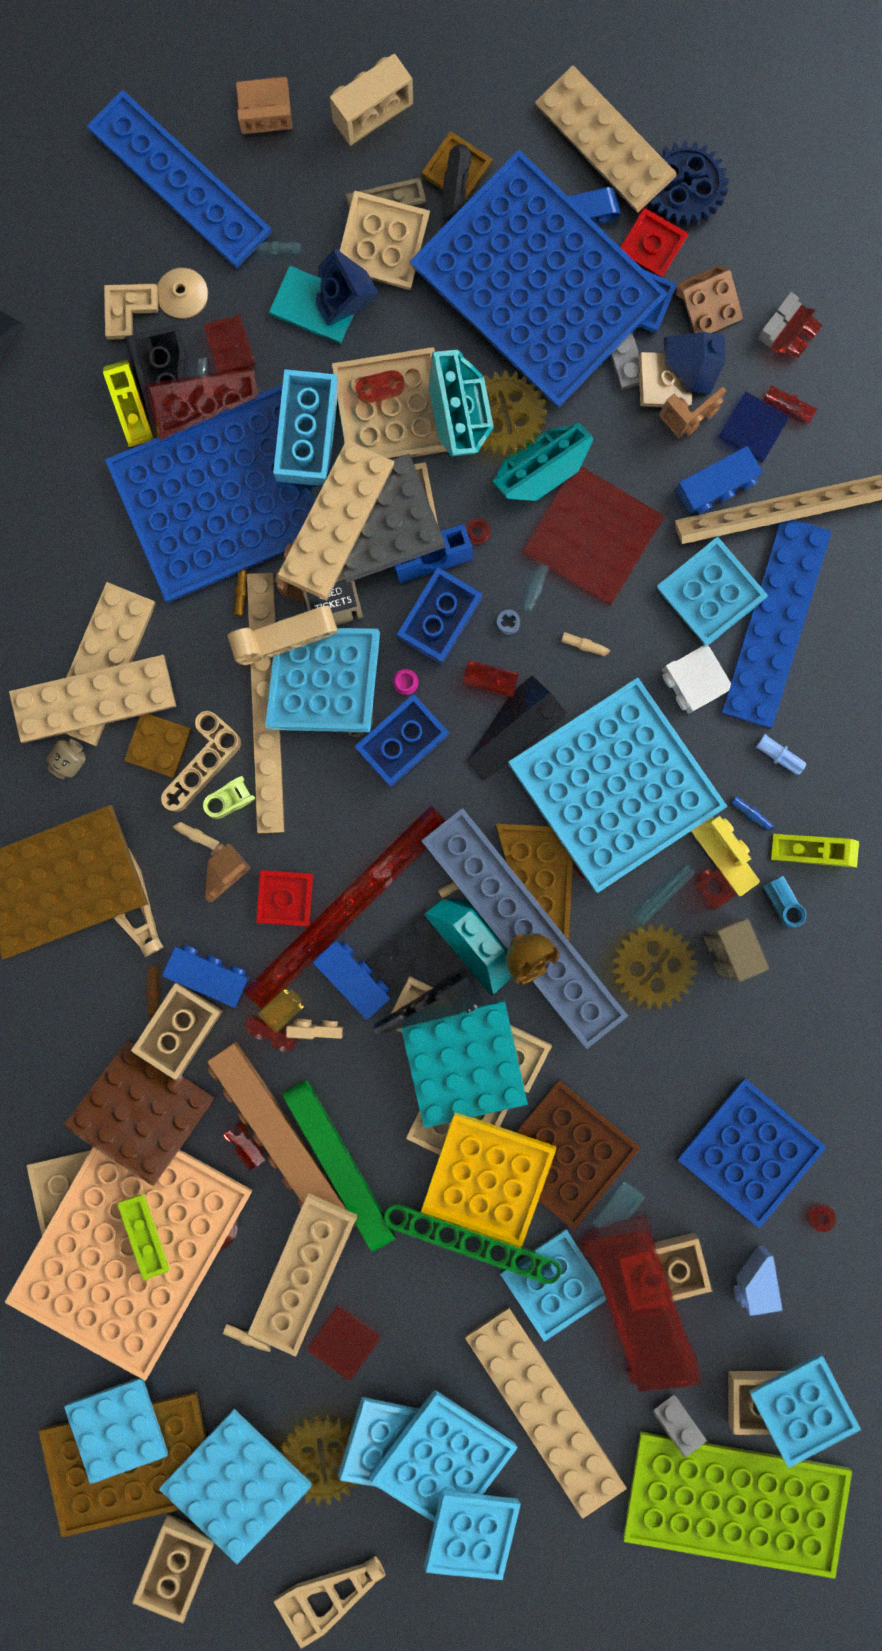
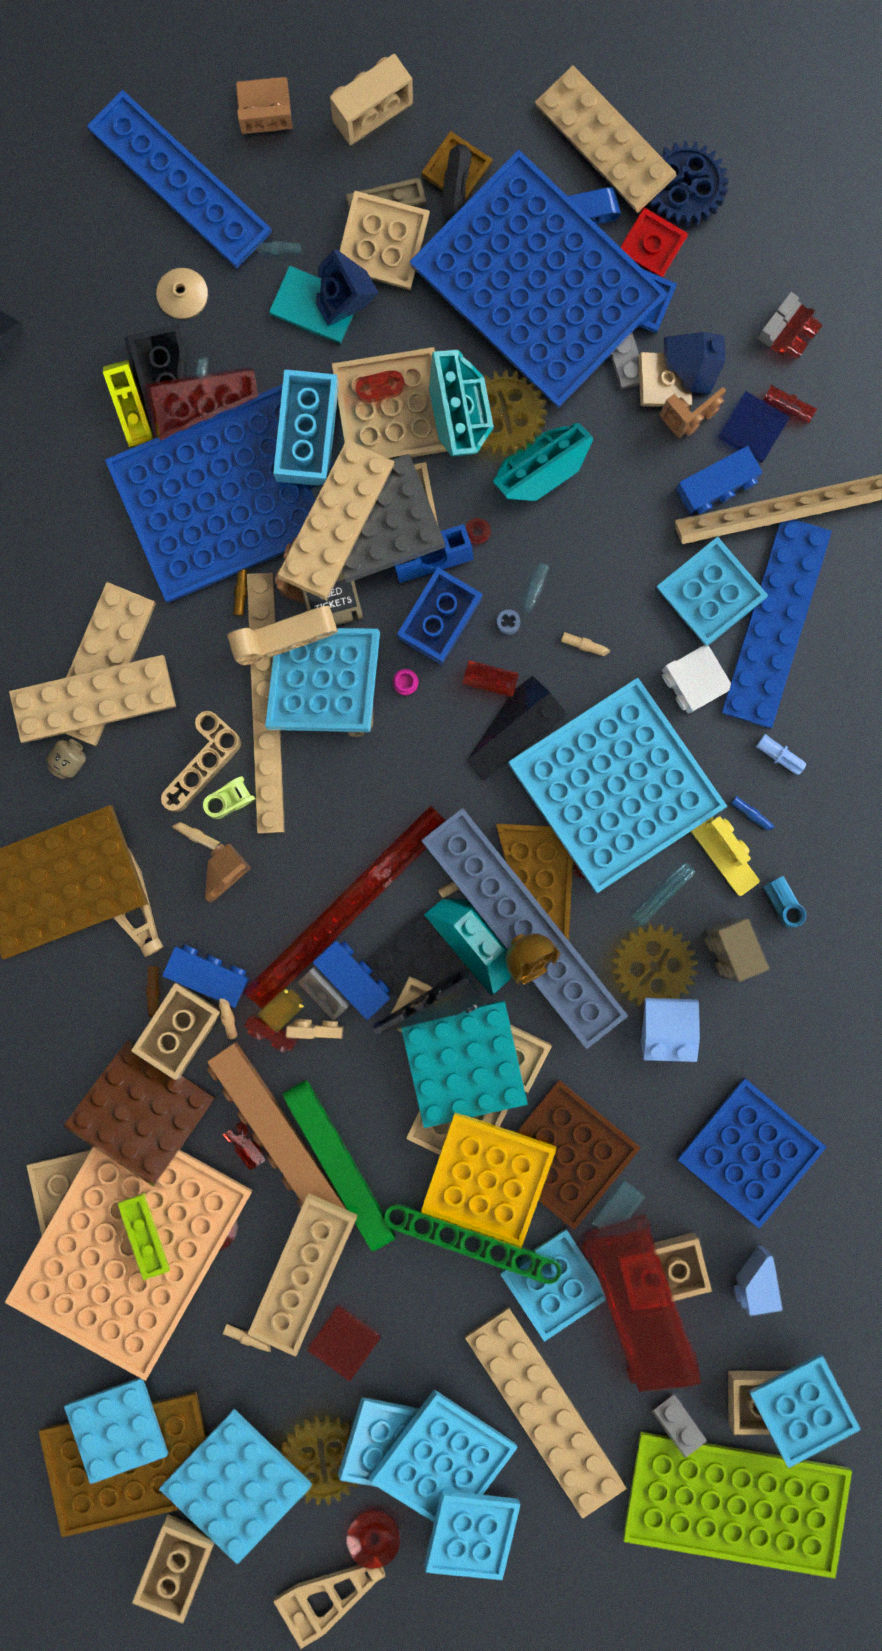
(123, 302): tan plate -> none
(158, 745): pearl gold plate -> none
(227, 1019): none -> tan piece
(229, 343): clear red plate -> none
(284, 898): red plate -> none
(324, 993): none -> light grey plate
(359, 1543): none -> clear red dish
(402, 740): blue brick -> none
(593, 534): clear red plate -> none
(670, 1029): none -> light blue slope
(710, 299): medium nougat bracket -> none
(725, 890): clear red brick -> none
(814, 1217): clear red plate -> none
(815, 850): neon yellow slope -> none

